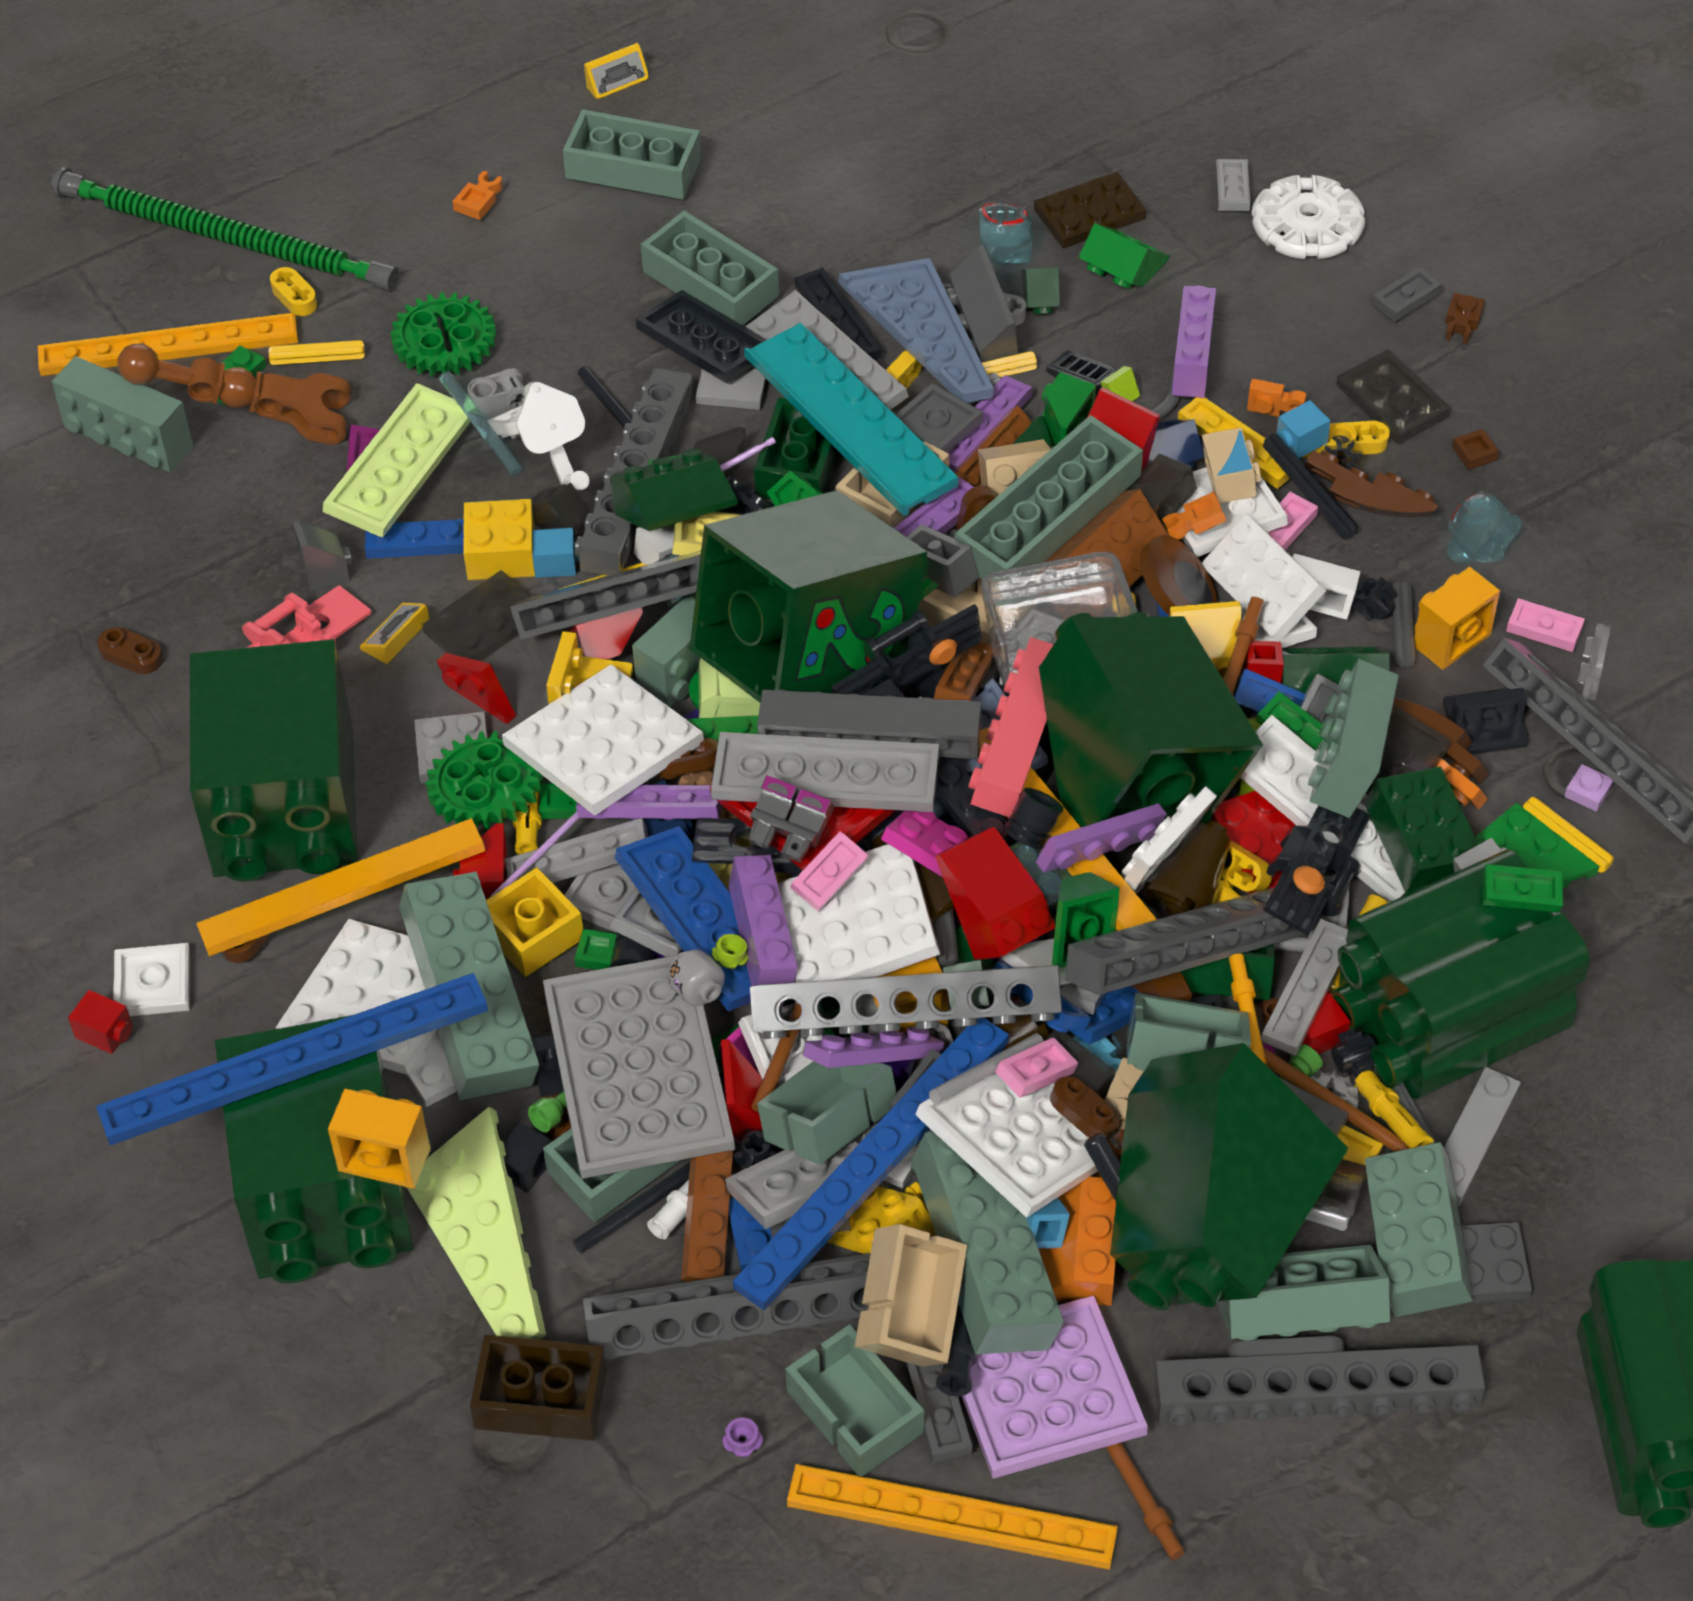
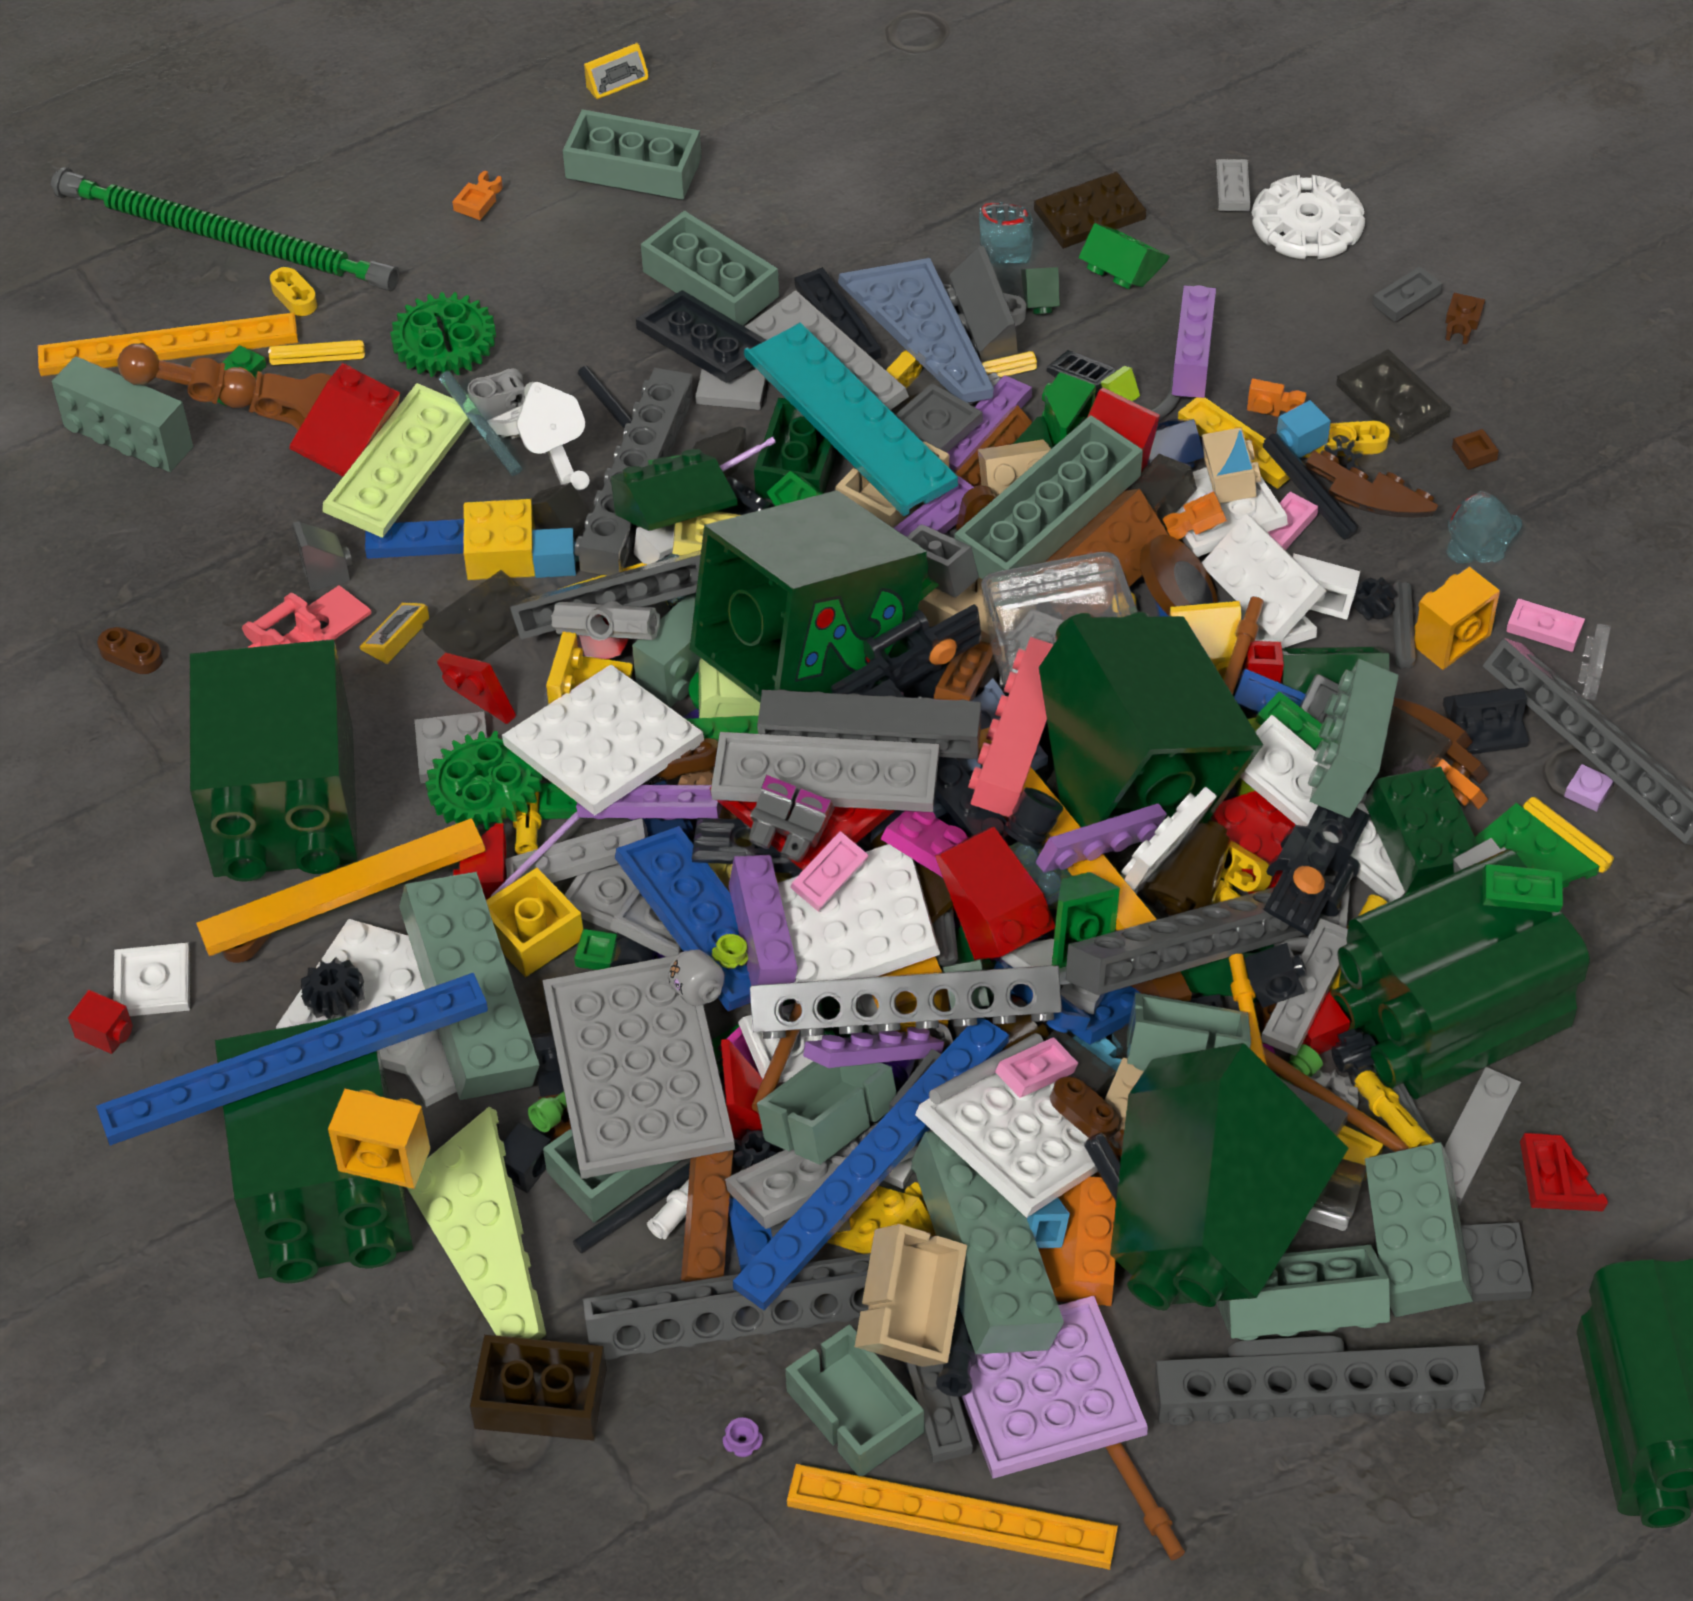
(332, 988): none -> black gear
(344, 419): none -> red slope
(623, 620): none -> light grey piece
(1276, 974): none -> black brick
(1555, 1175): none -> red wing

